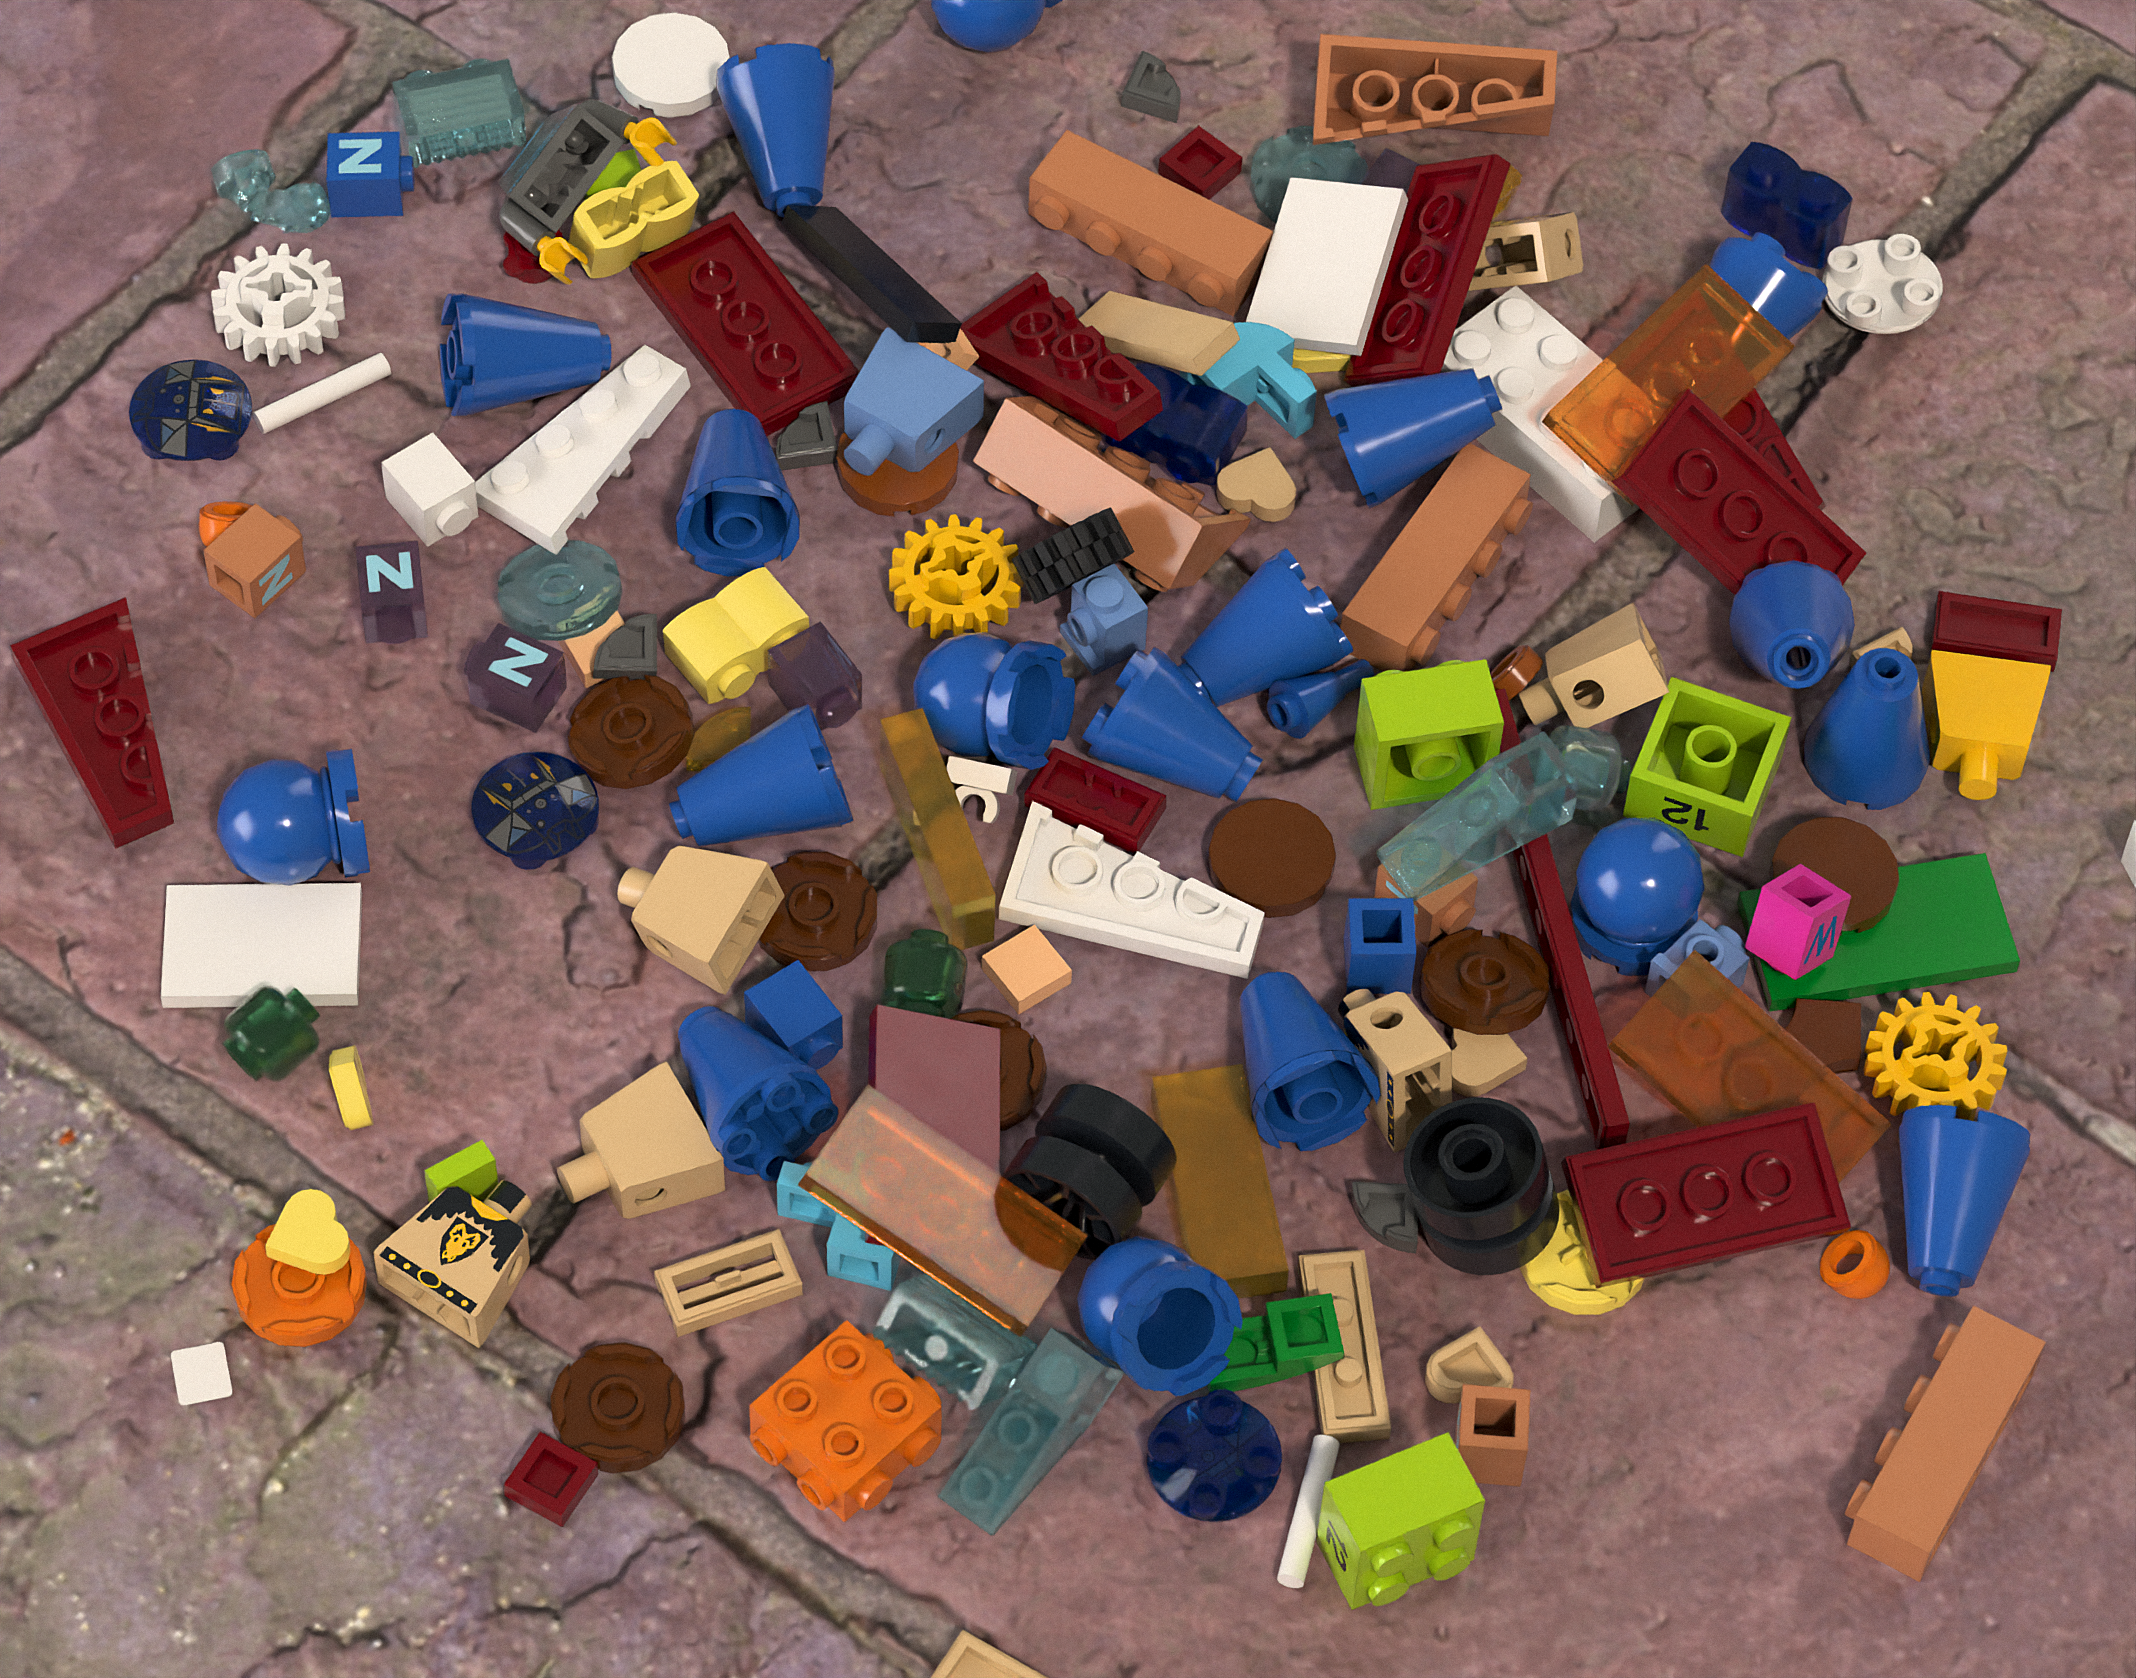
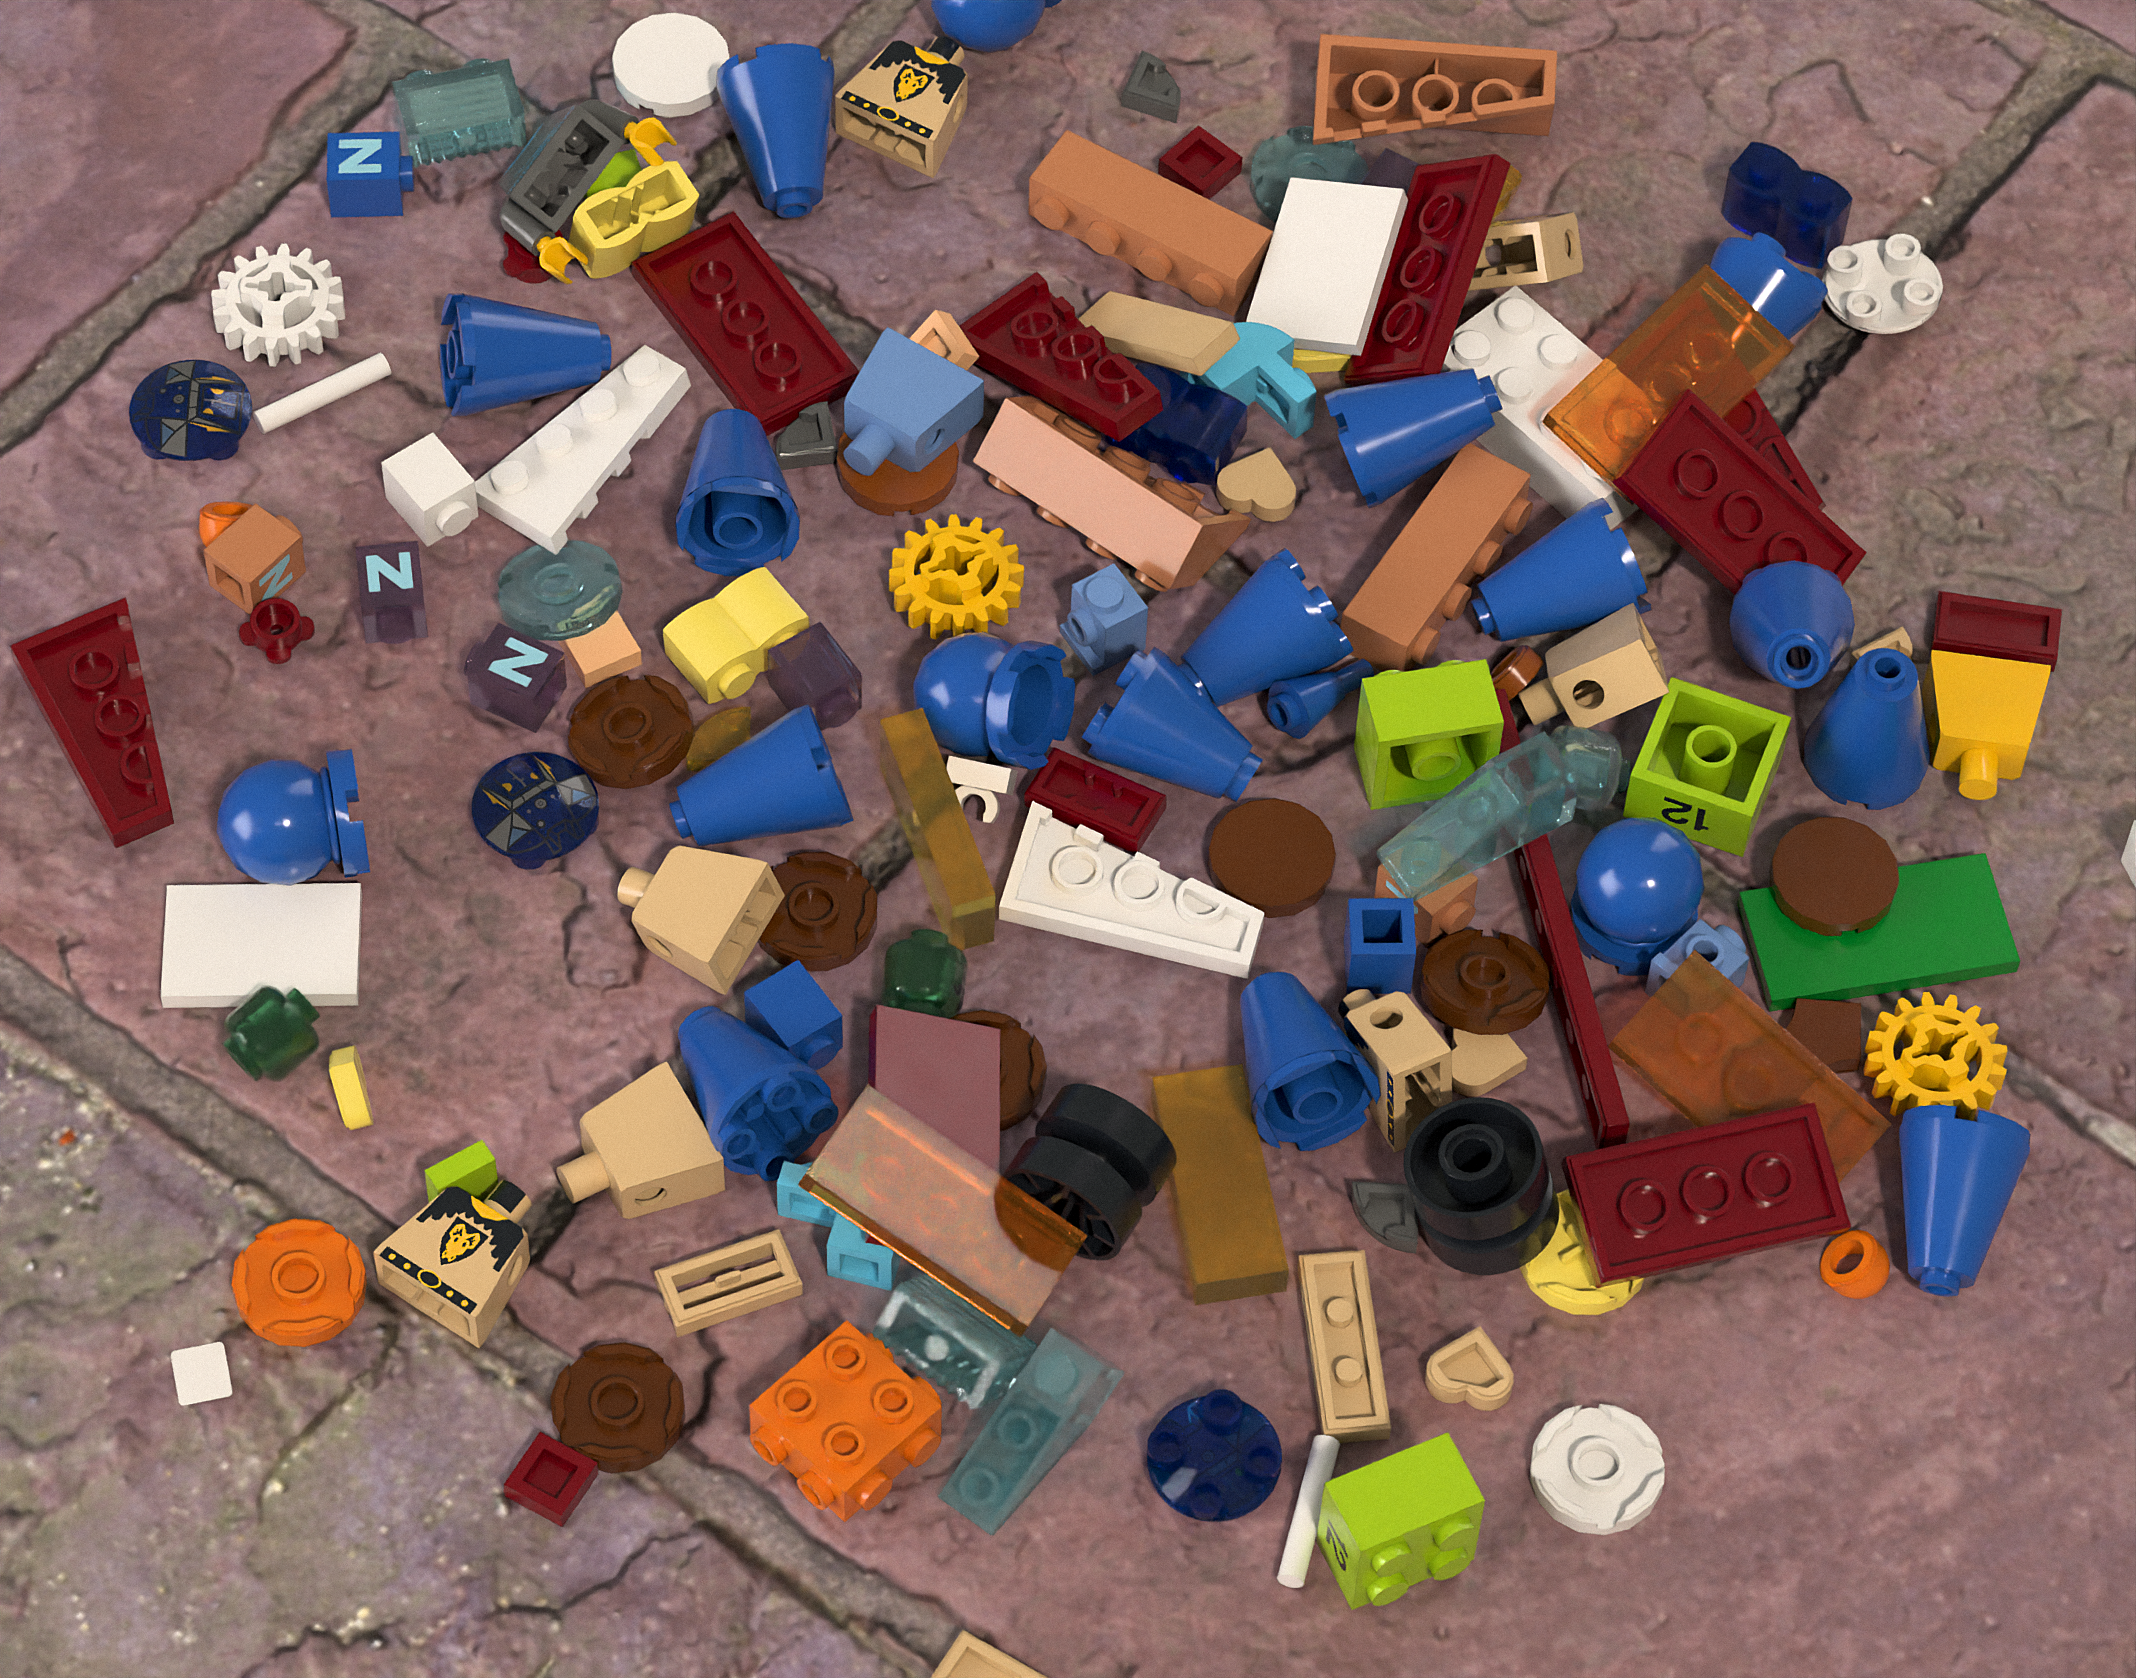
(246, 181): clear light blue arm -> none
(275, 615): none -> dark red plate
(309, 1234): light yellow tile -> none
(629, 650): dark grey tile -> none
(871, 274): black tile -> none
(906, 103): none -> tan torso
(1026, 969): light nougat tile -> none
(1072, 555): black tyre -> none
(1158, 1315): blue tile -> none
(1282, 1343): green slope -> none
(1493, 1433): nougat brick -> none
(1562, 580): none -> blue cone
(1597, 1469): none -> white tile
(1797, 921): dark pink brick -> none
(1944, 1442): nougat brick -> none

